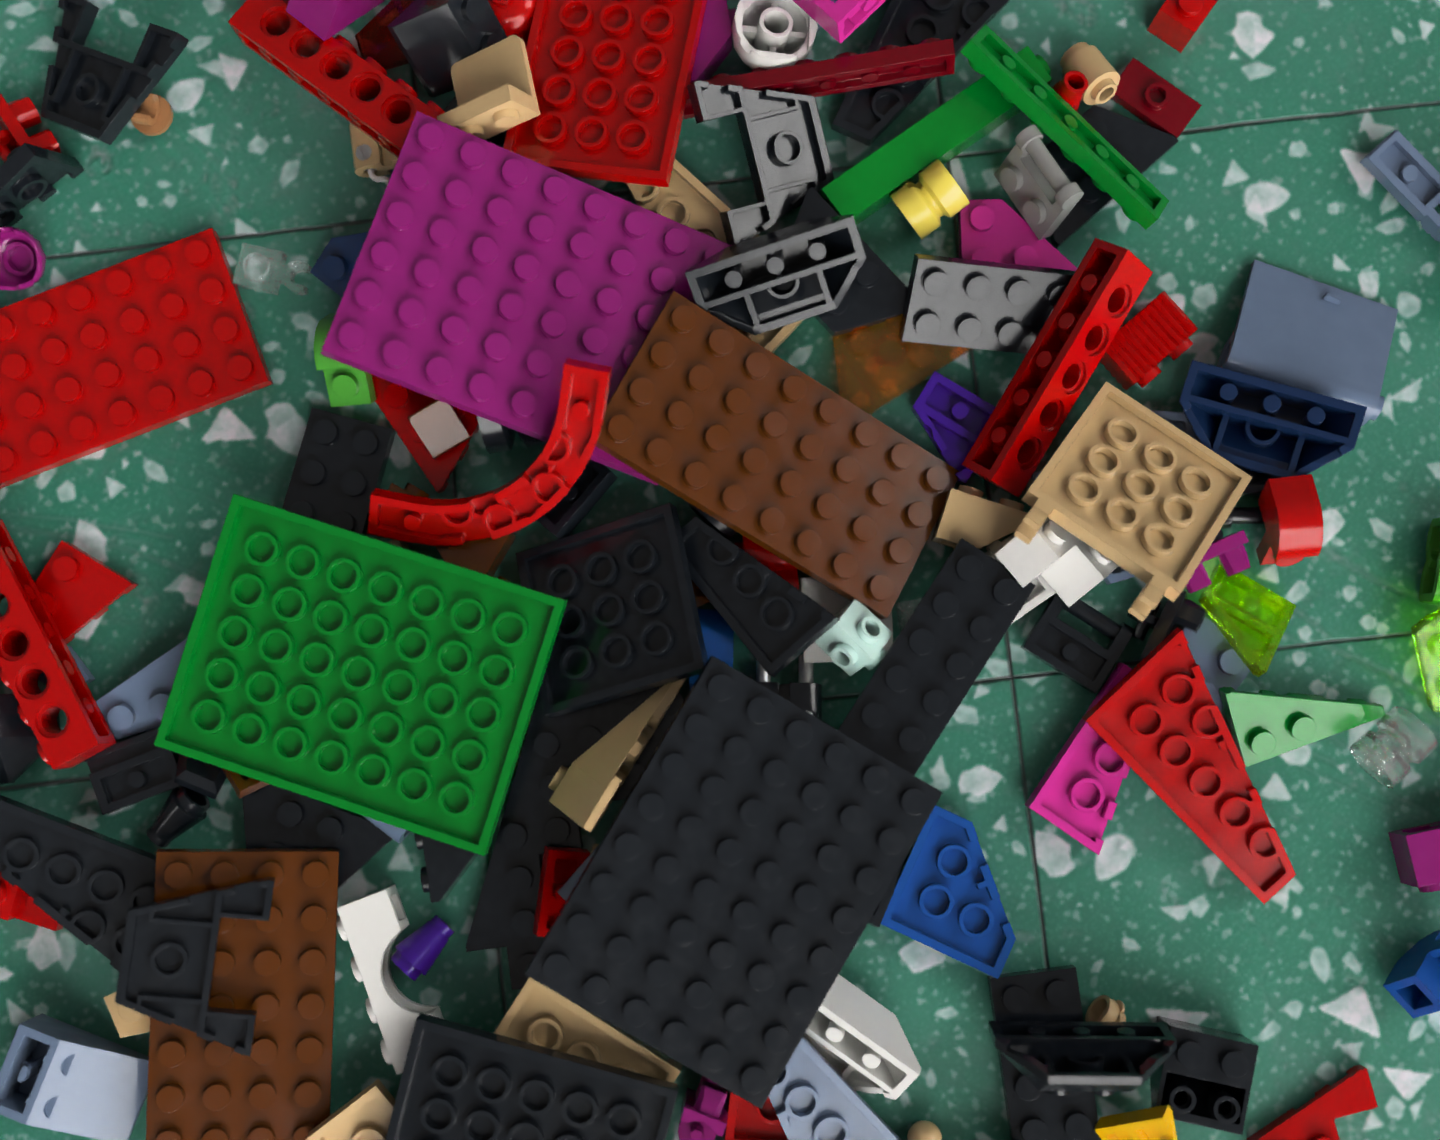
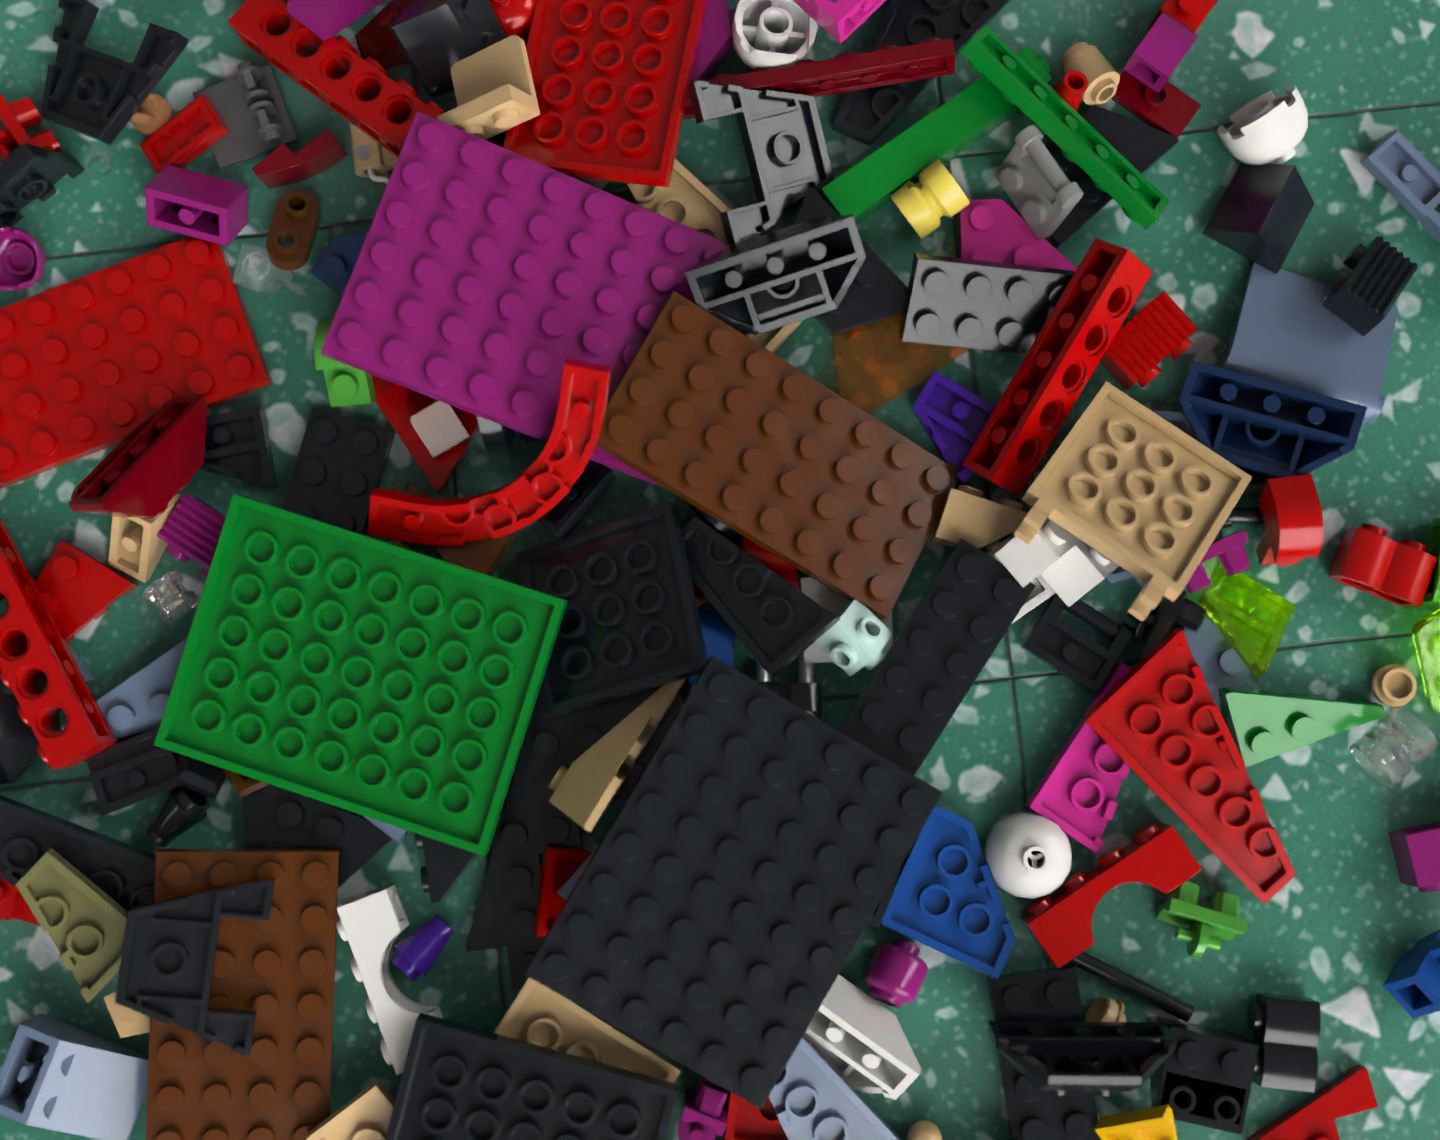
(79, 919): none -> olive wing
(135, 543): none -> tan slope
(148, 464): none -> dark red wedge
(170, 597): none -> clear wheel
(185, 135): none -> red plate
(193, 531): none -> magenta brick
(197, 205): none -> magenta brick
(240, 447): none -> black wing
(252, 112): none -> dark grey hinge
(285, 168): none -> dark red slope
(293, 226): none -> reddish brown plate
(895, 973): none -> magenta head
(1010, 846): none -> white cylinder
(1065, 920): none -> red arch
(1133, 986): none -> black bar
(1160, 52): none -> magenta brick
(1199, 925): none -> bright green hips
(1261, 213): none -> black slope
(1267, 128): none -> white cylinder
(1287, 1041): none -> black brick
(1369, 284): none -> black brick
(1383, 566): none -> red brick
(1393, 685): none -> tan plate

